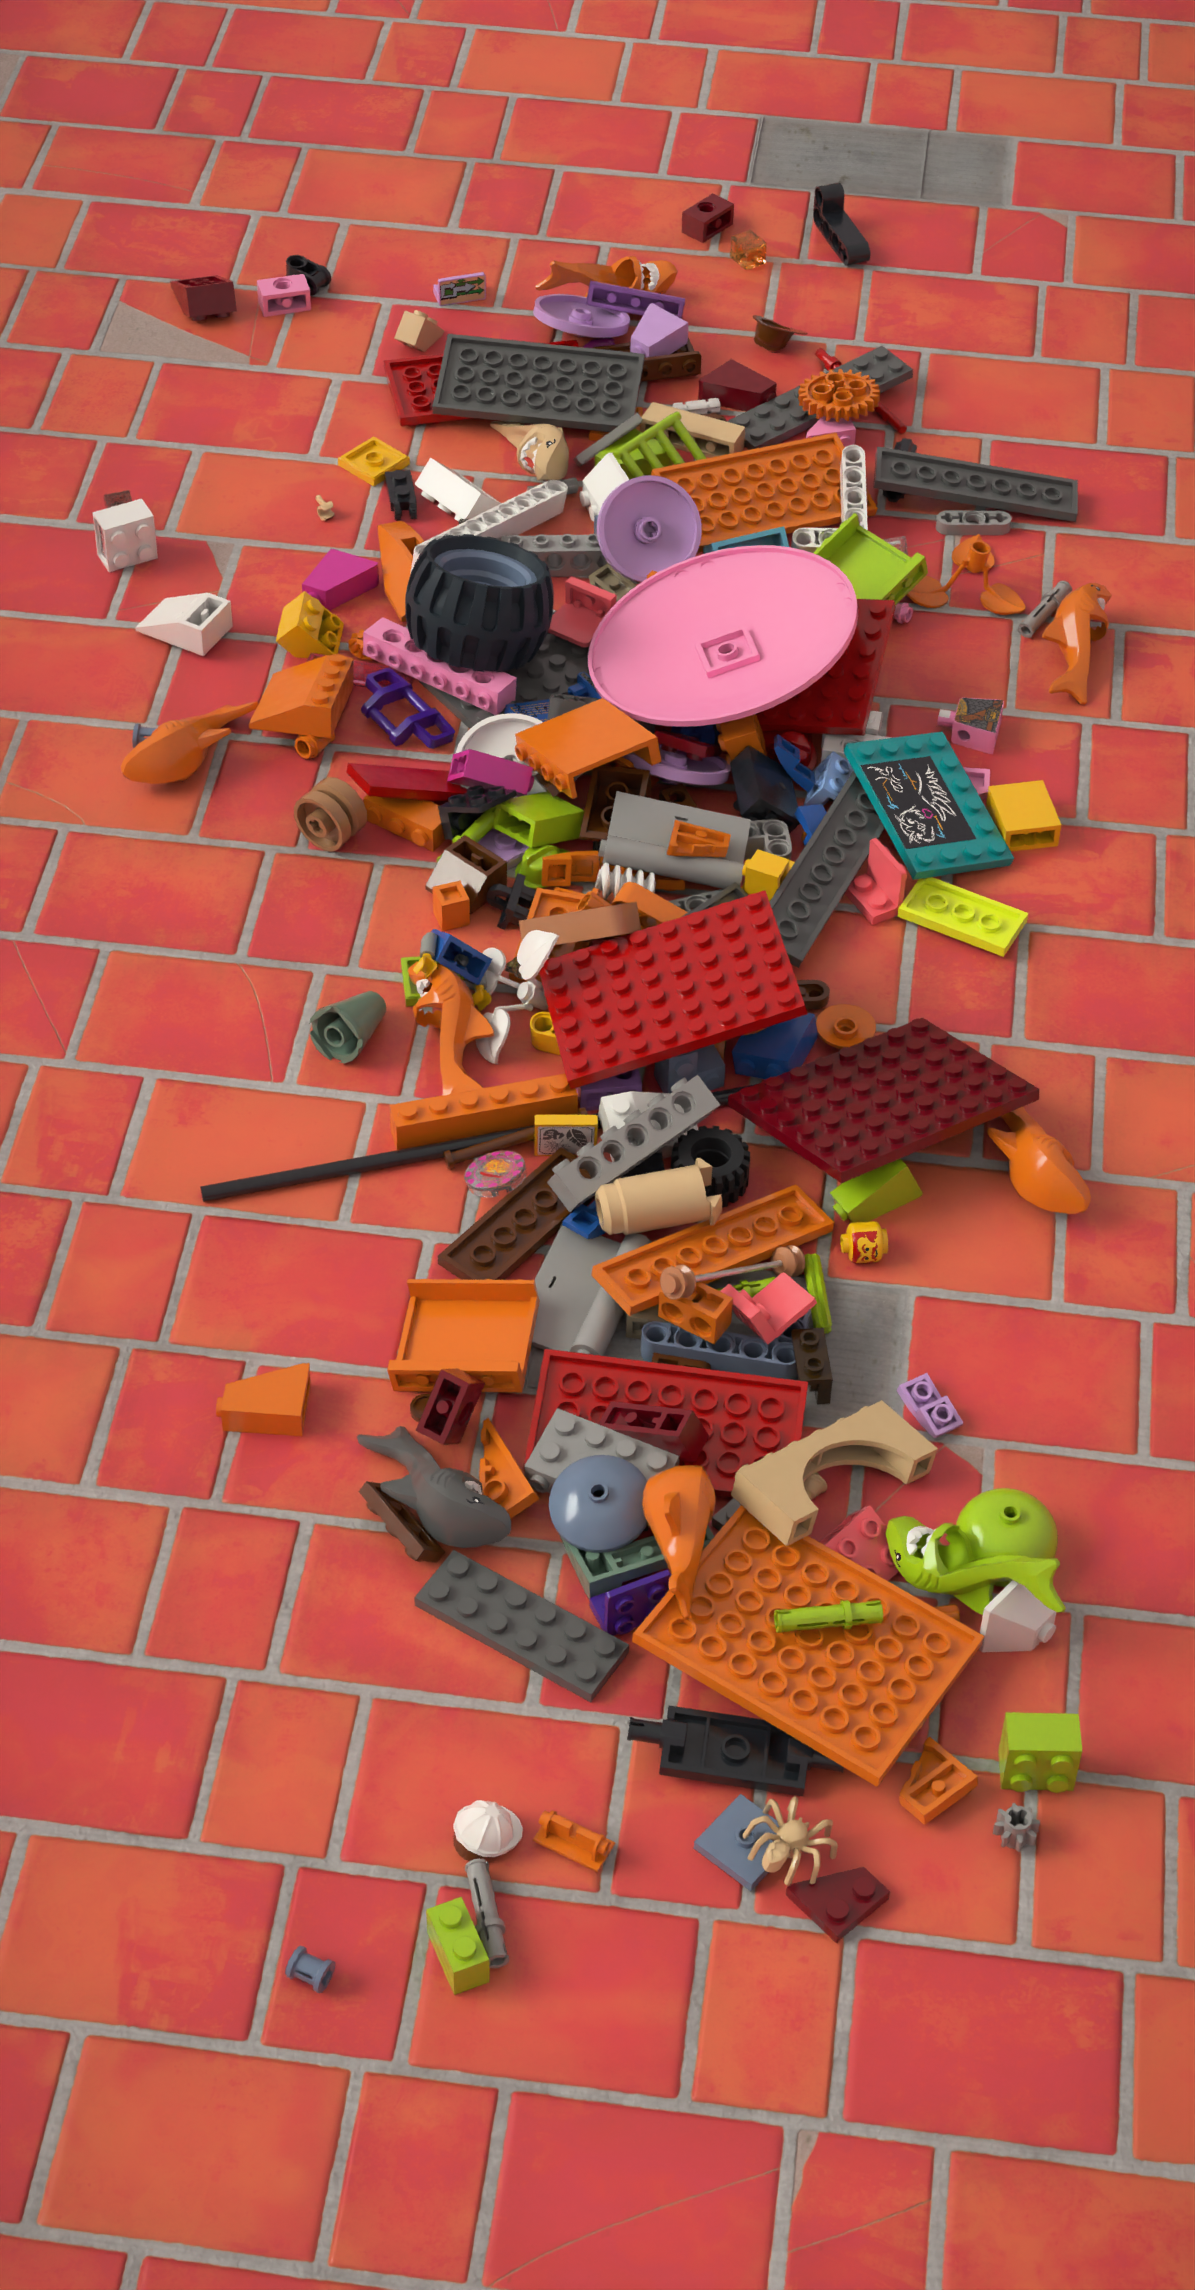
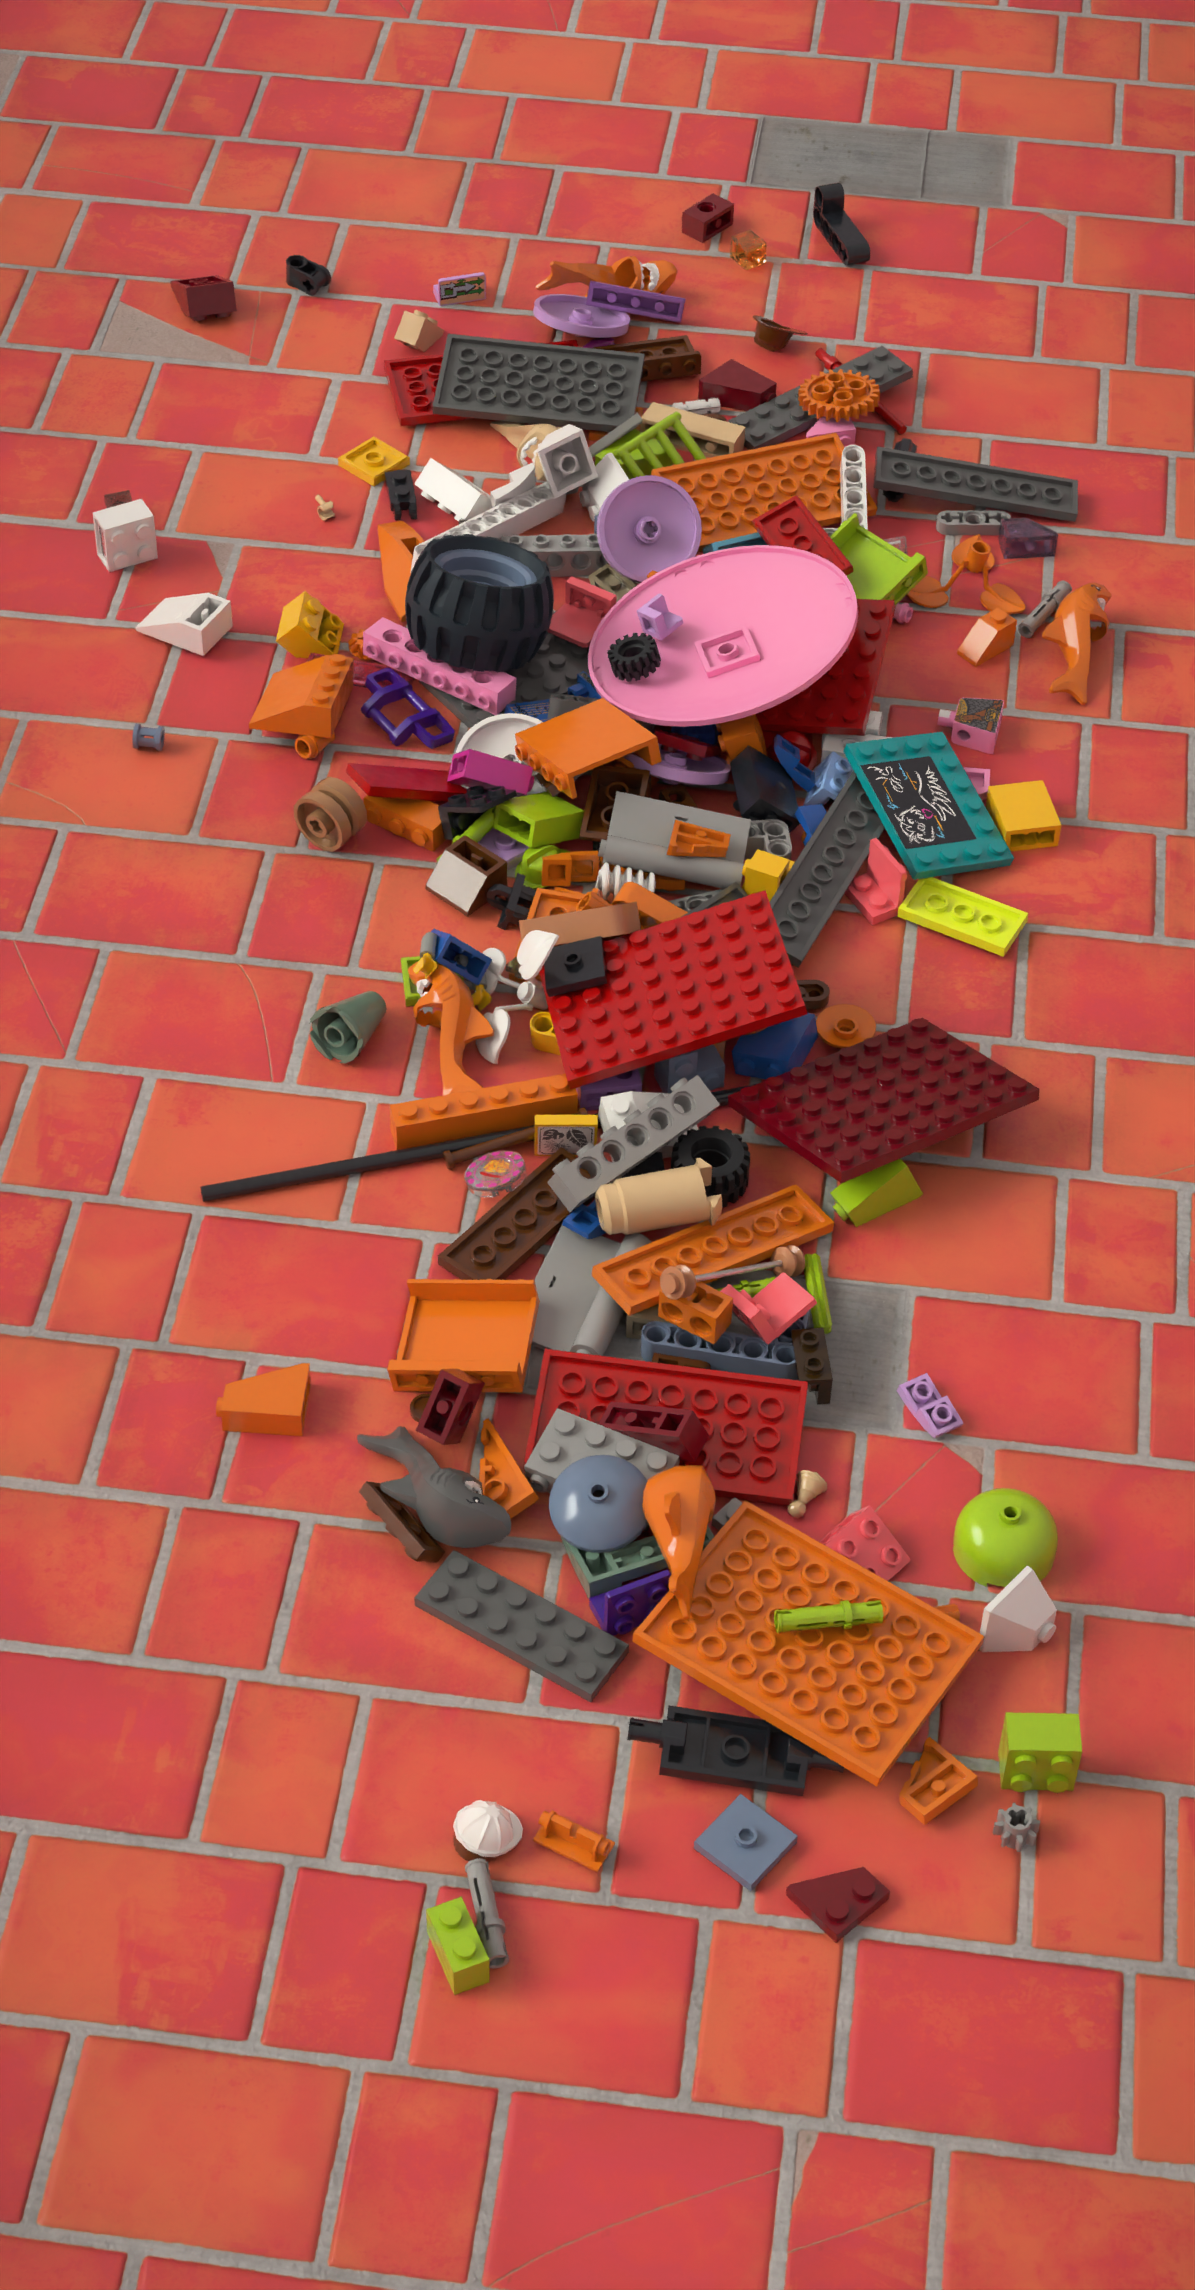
(179, 746): orange piece -> none
(283, 295): bright pink brick -> none
(310, 1969): sand blue bush -> none
(341, 578): dark pink slope -> none
(451, 905): orange panel -> none
(520, 482): none -> white slope
(566, 460): none -> white slope
(575, 966): none -> black plate
(634, 657): none -> black tyre
(657, 619): none -> lavender panel
(659, 333): lavender slope -> none
(790, 1840): tan animal -> none
(796, 527): none -> red tile
(864, 1242): yellow head -> none
(871, 1438): tan arch -> none
(955, 1570): lime piece -> none
(988, 637): none -> orange slope
(1026, 539): none -> slope
(1041, 1165): orange piece -> none

